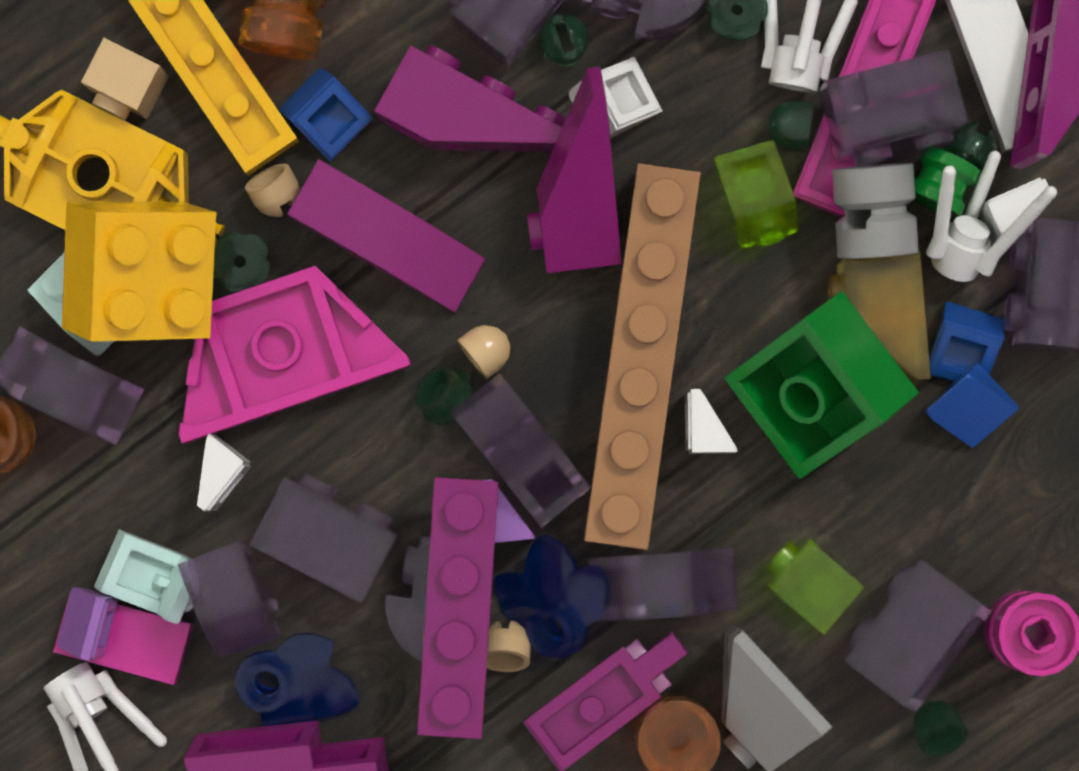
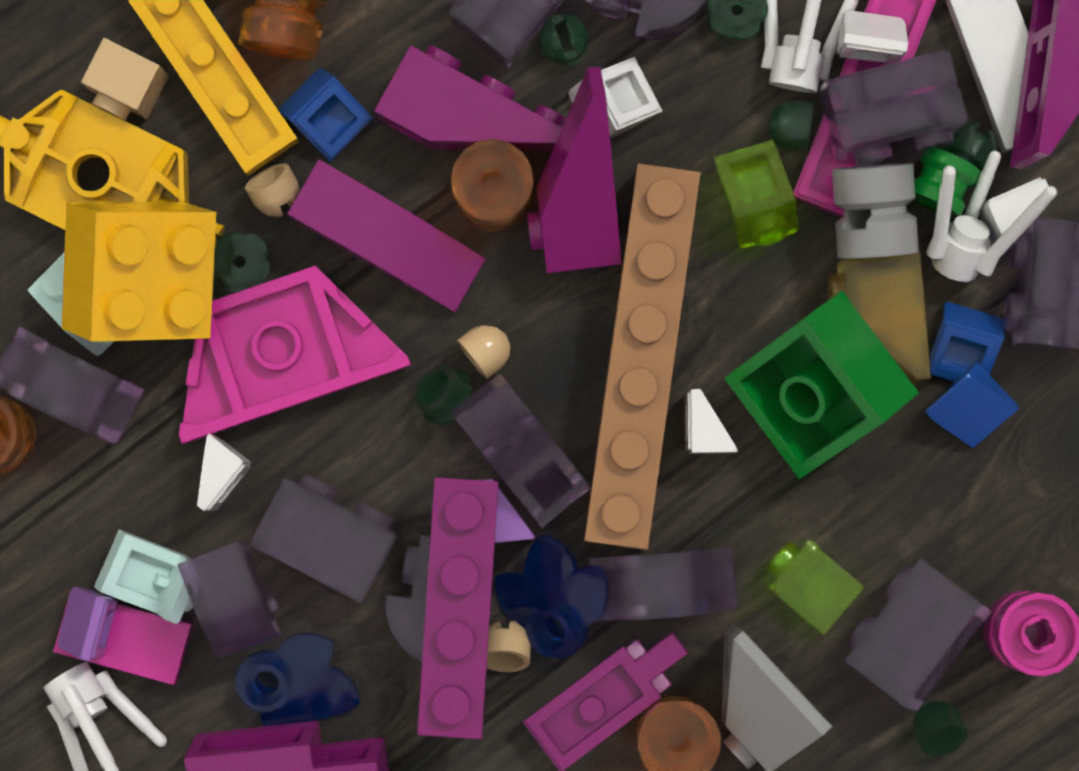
(492, 184): none -> clear orange wheel
(872, 37): none -> white slope

